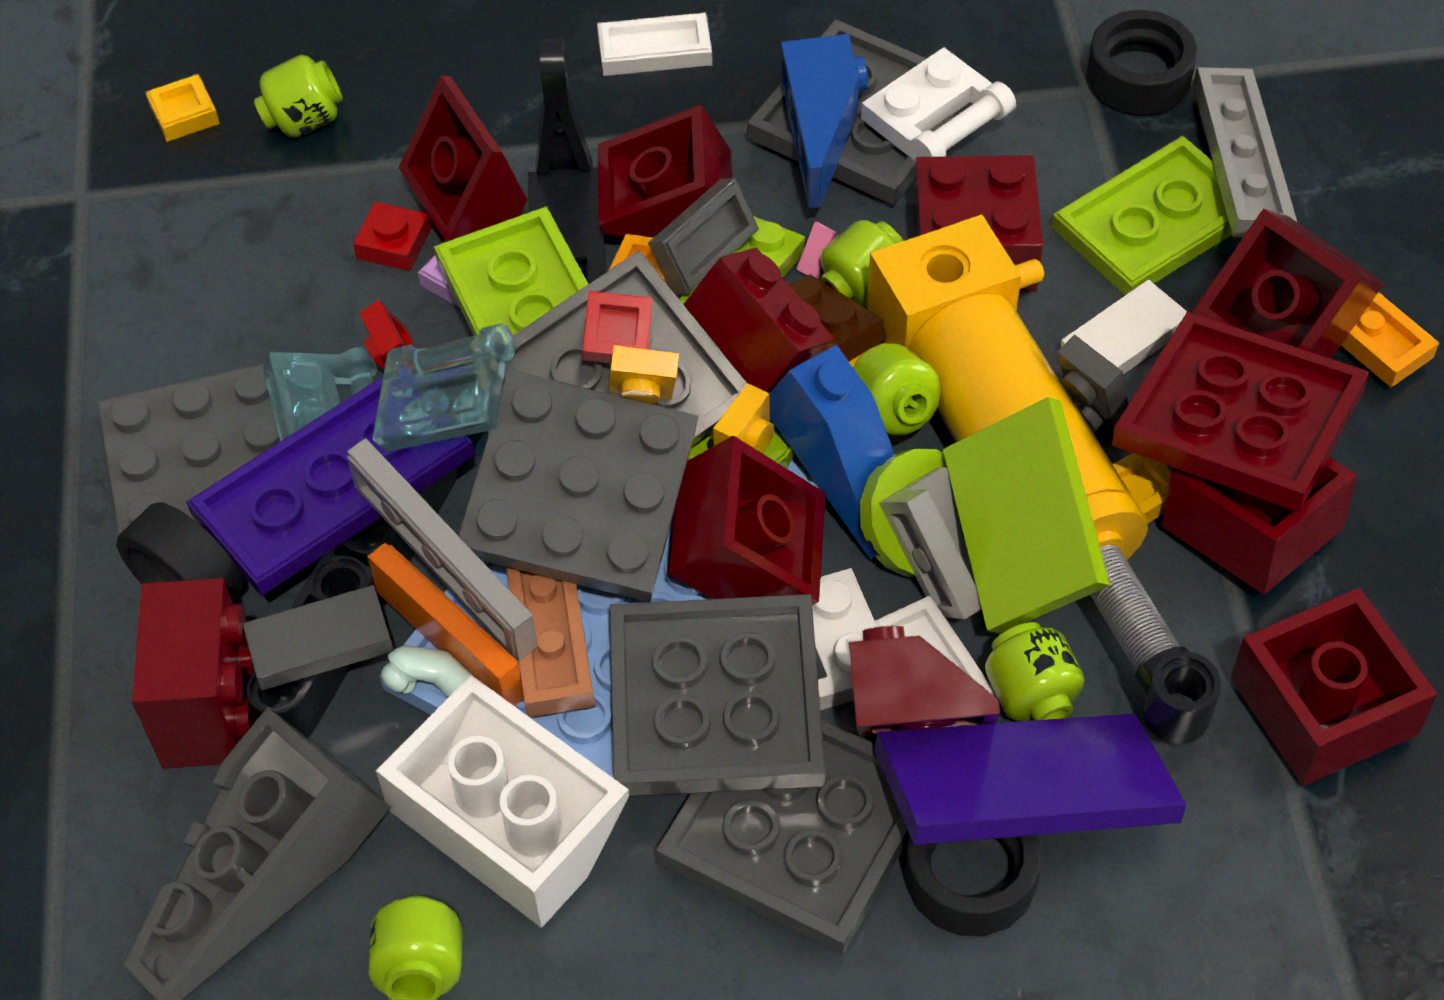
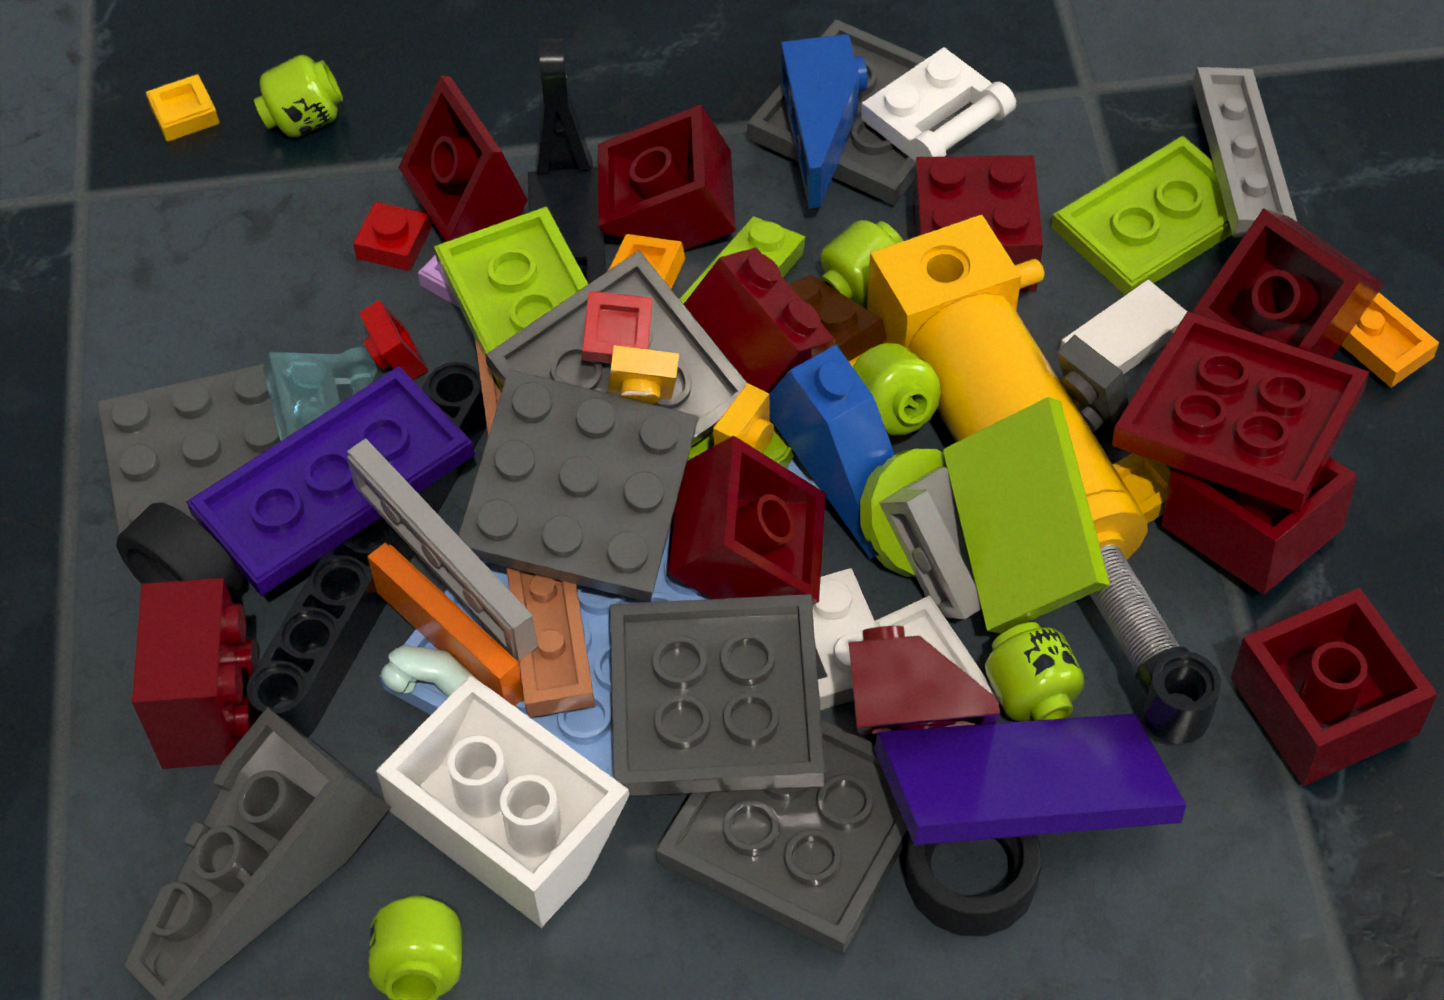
(317, 637): dark grey tile -> none
(443, 403): clear light blue plate -> none
(654, 44): white tile -> none
(702, 234): dark grey tile -> none
(810, 259): bright pink piece -> none
(1149, 33): black tyre -> none

